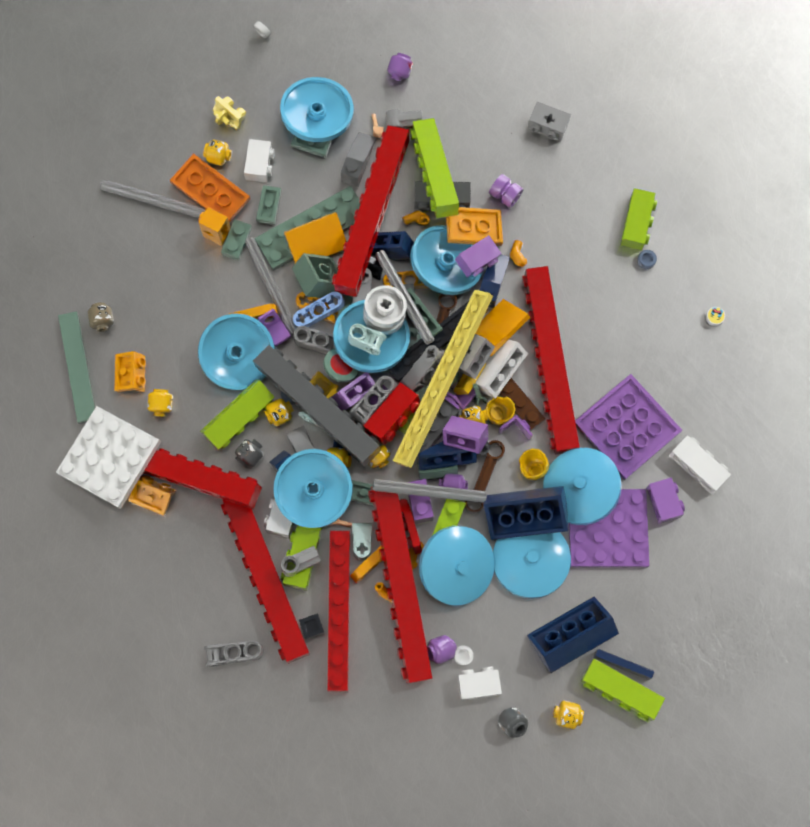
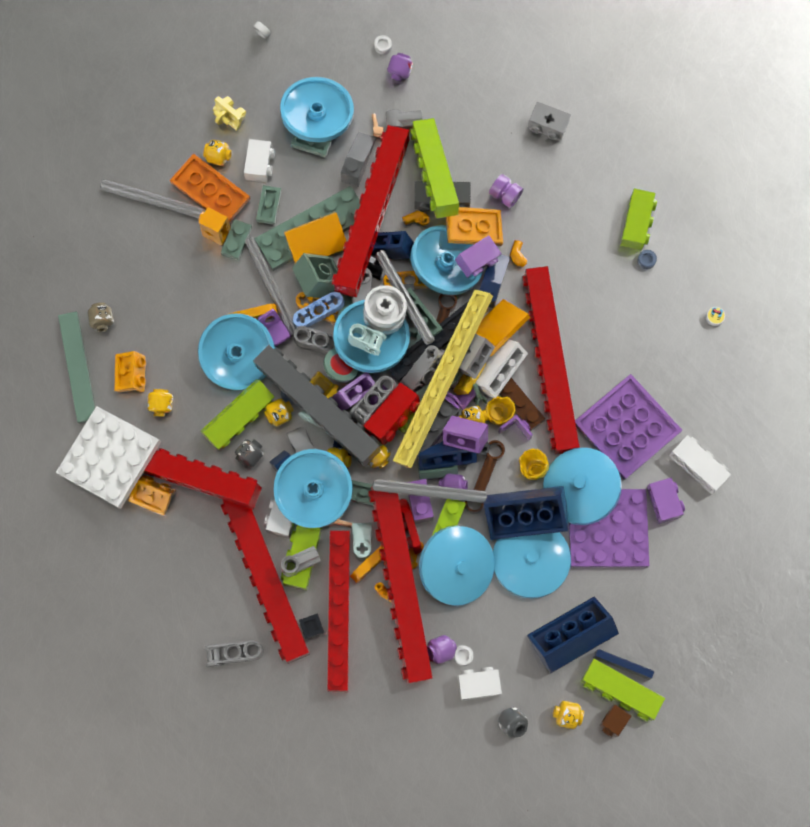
(383, 44): none -> white tile
(614, 721): none -> reddish brown brick

